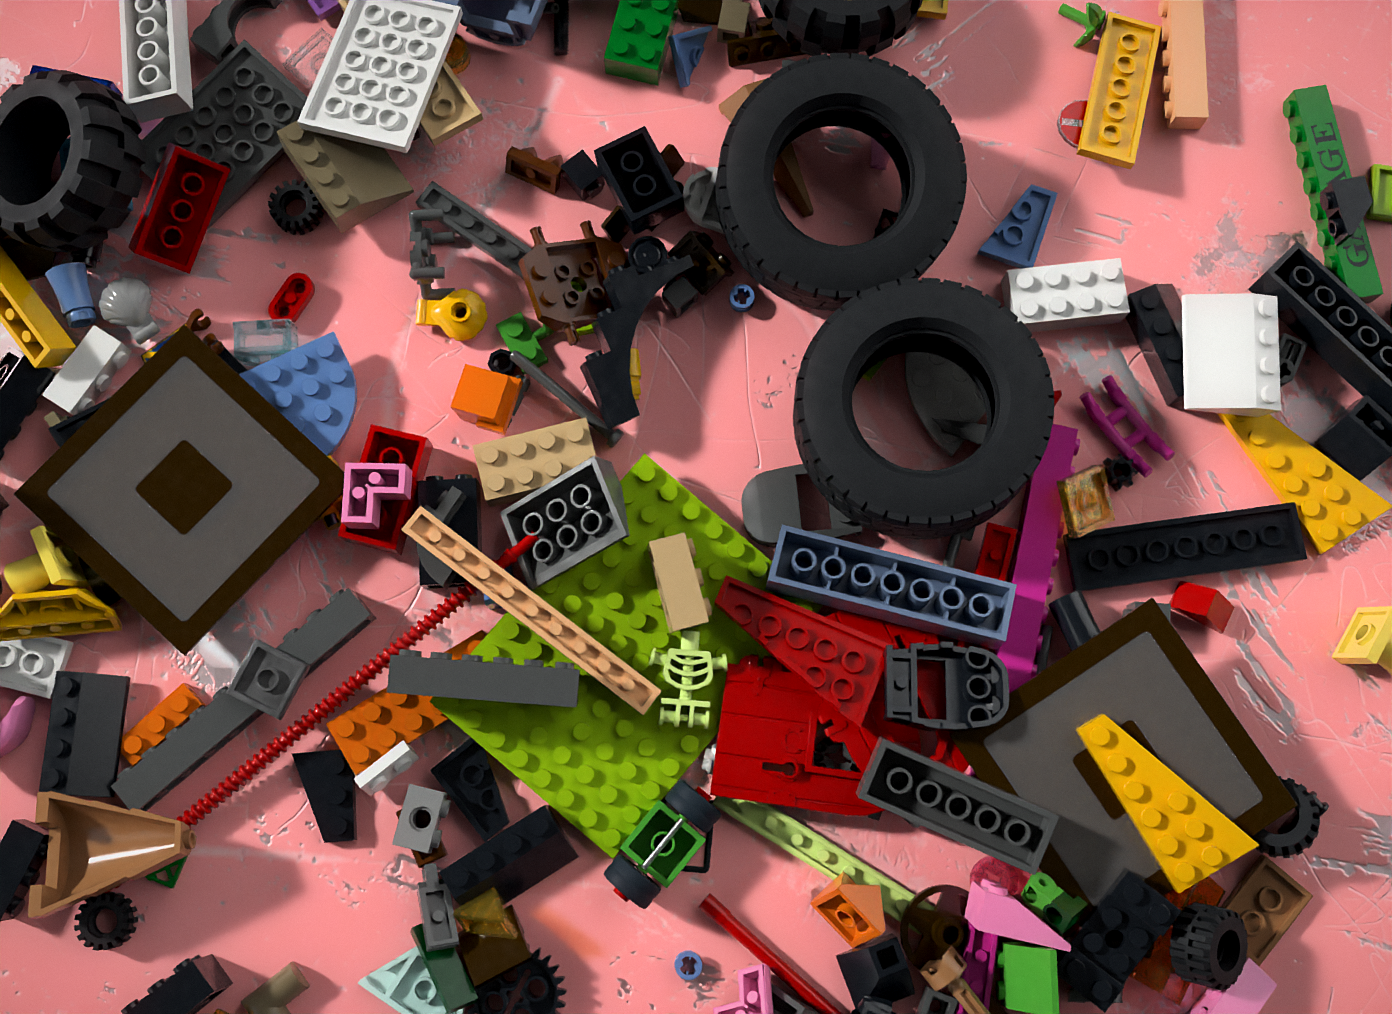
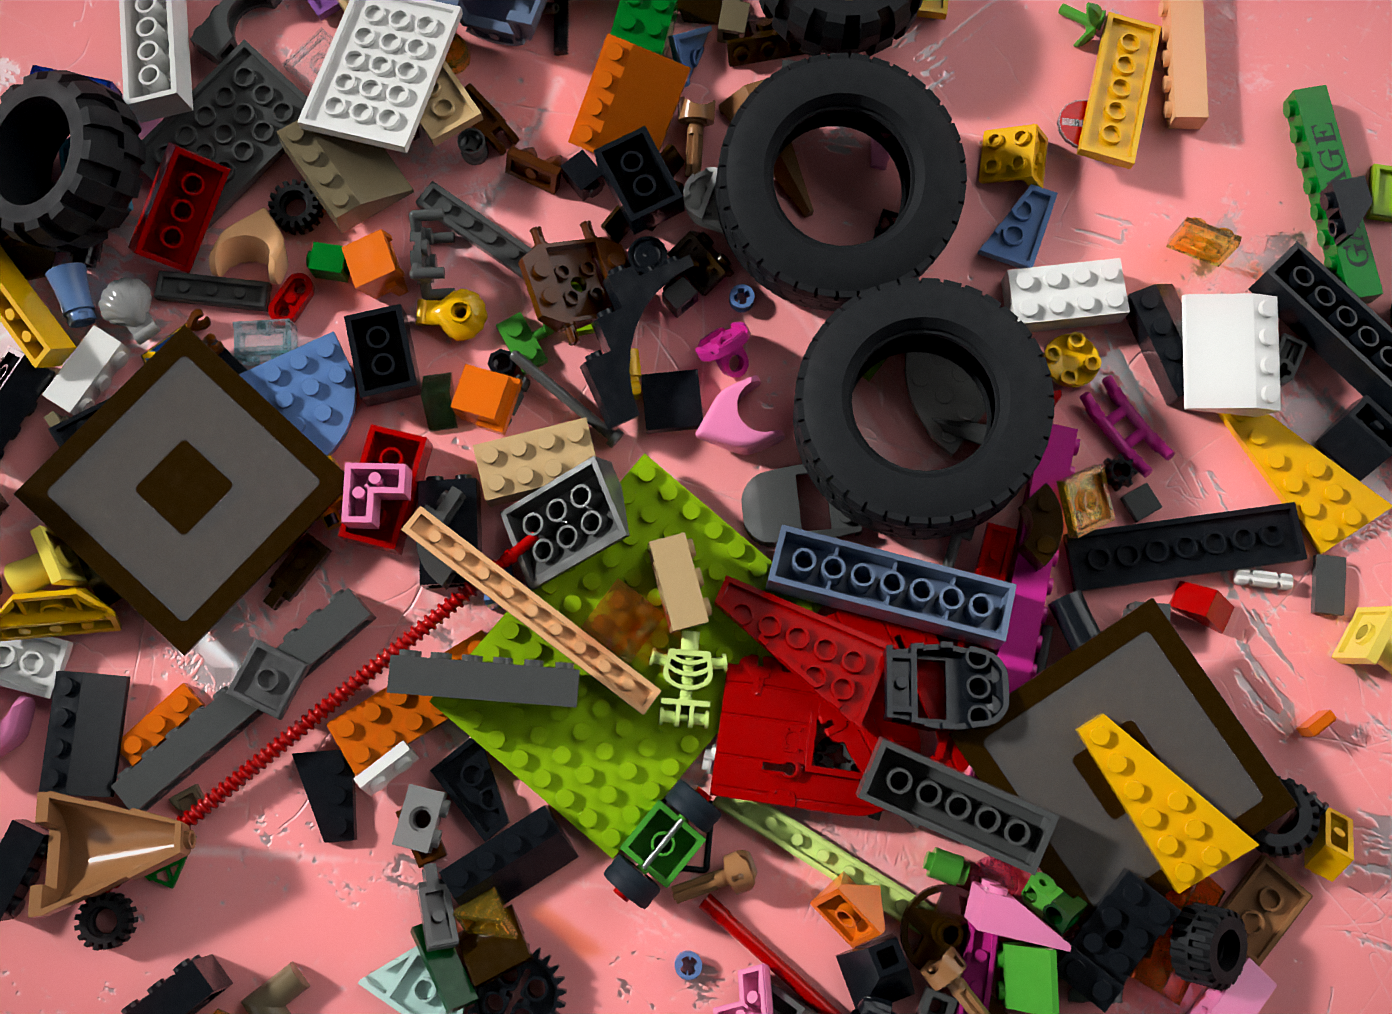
(189, 796): none -> dark tan tile
(213, 291): none -> dark grey tile
(251, 240): none -> light nougat animal
(296, 570): none -> dark brown hinge
(327, 262): none -> green brick
(375, 265): none -> orange plate
(383, 355): none -> black brick
(437, 398): none -> slope
(471, 140): none -> dark grey wheel
(491, 122): none -> reddish brown hinge
(623, 621): none -> clear orange slope
(628, 92): none -> orange slope
(672, 401): none -> black slope
(695, 117): none -> medium nougat piece
(722, 345): none -> dark pink tile
(727, 430): none -> bright pink animal
(738, 873): none -> medium nougat piece
(946, 866): none -> bright green brick
(1014, 155): none -> yellow bracket
(1042, 527): none -> dark brown brick
(1072, 360): none -> yellow dish
(1141, 502): none -> dark grey tile
(1203, 241): none -> clear yellow plate
(1263, 579): none -> white axle
(1316, 723): none -> orange tile
(1328, 585): none -> dark grey tile
(1333, 847): none -> yellow slope

